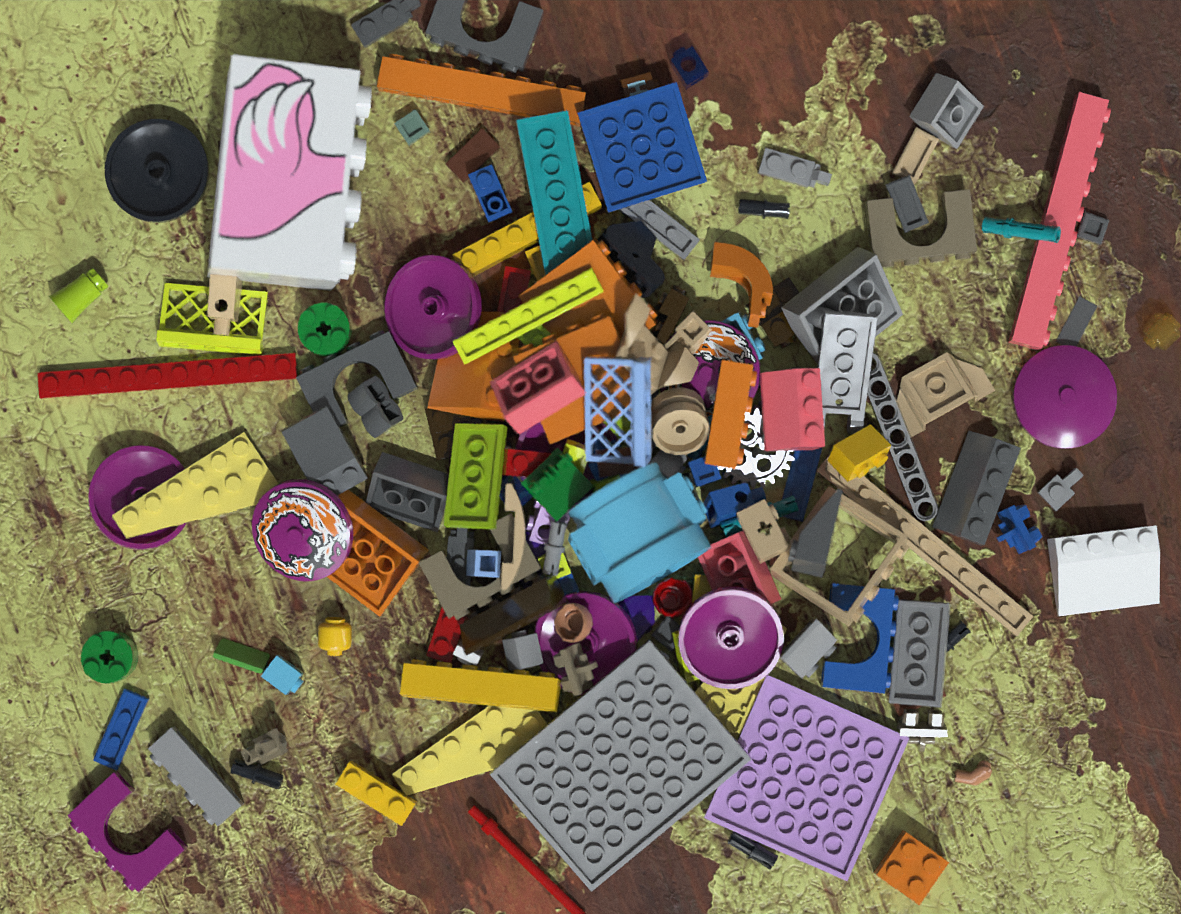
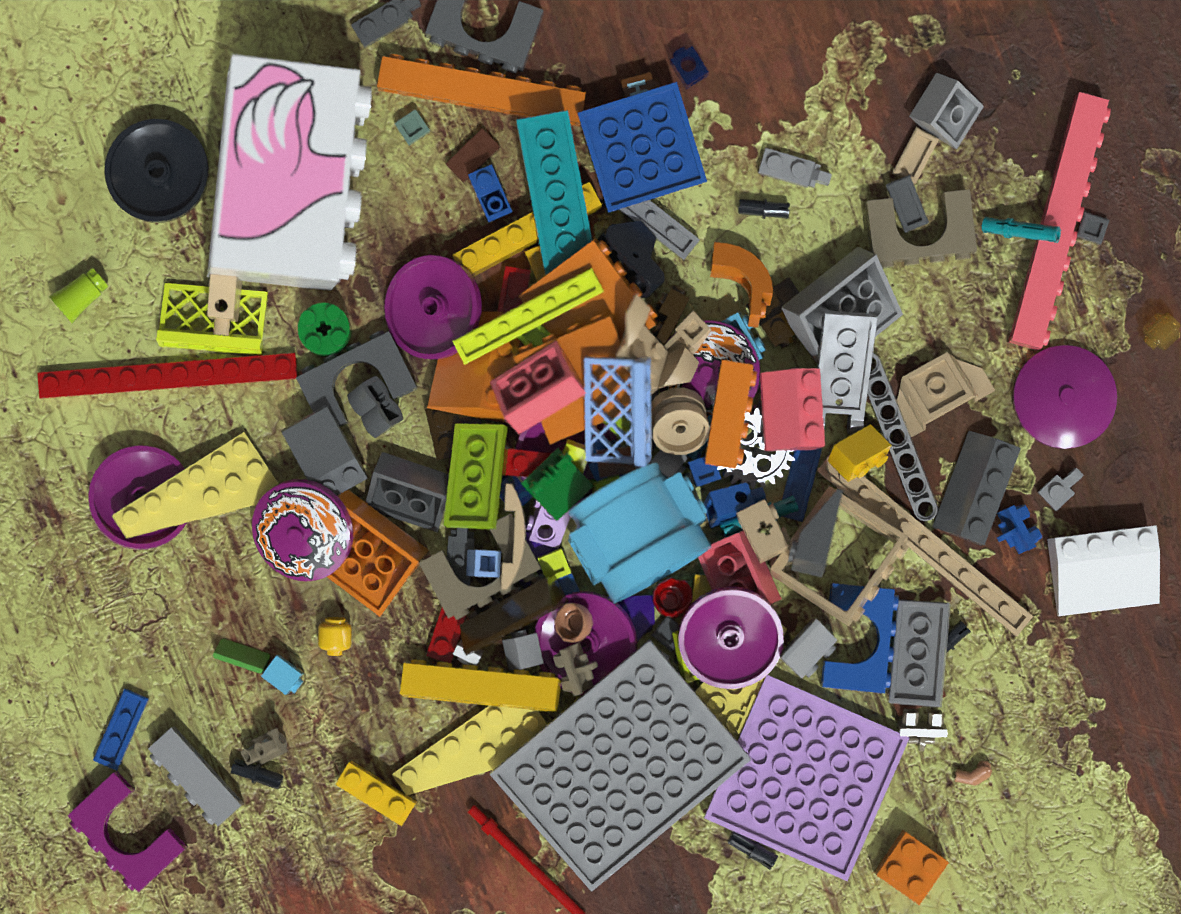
(101, 669): green brick -> none
(554, 548): light grey pin -> none
(1076, 322): dark grey sticker -> none

